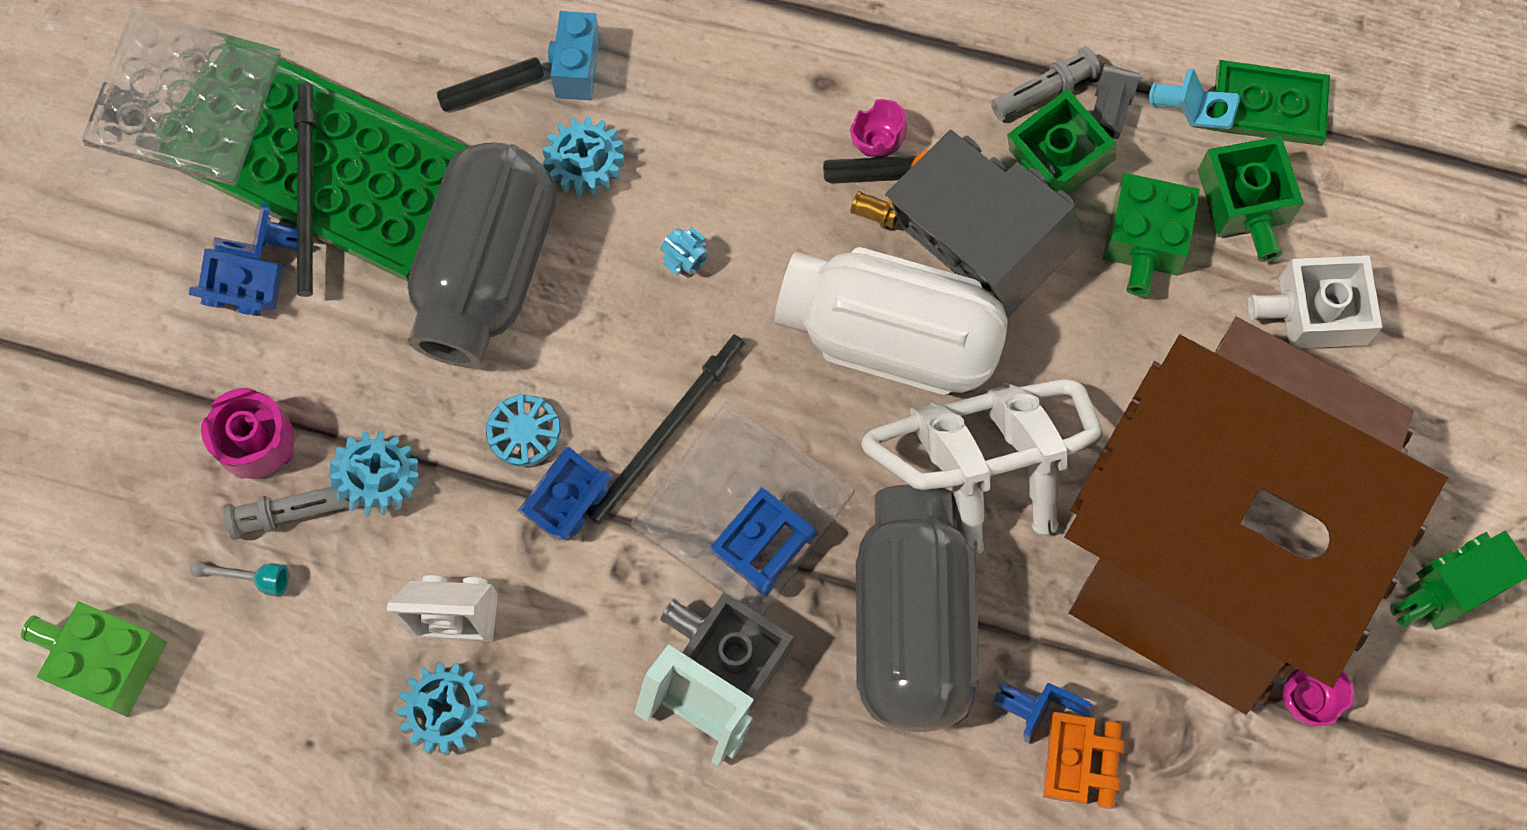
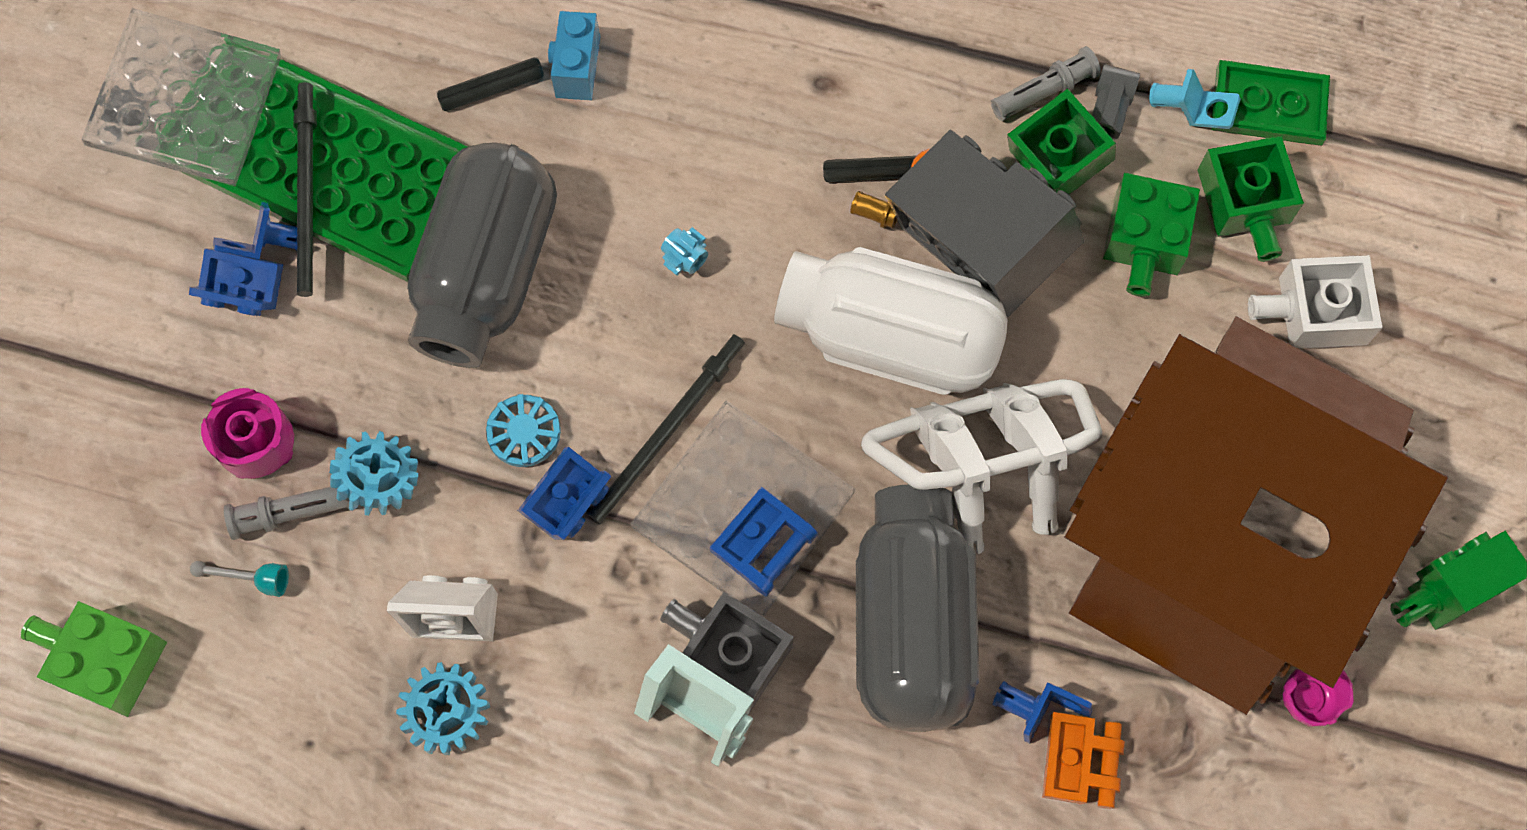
(565, 153): medium azure gear -> none
(880, 129): dark pink hair -> none

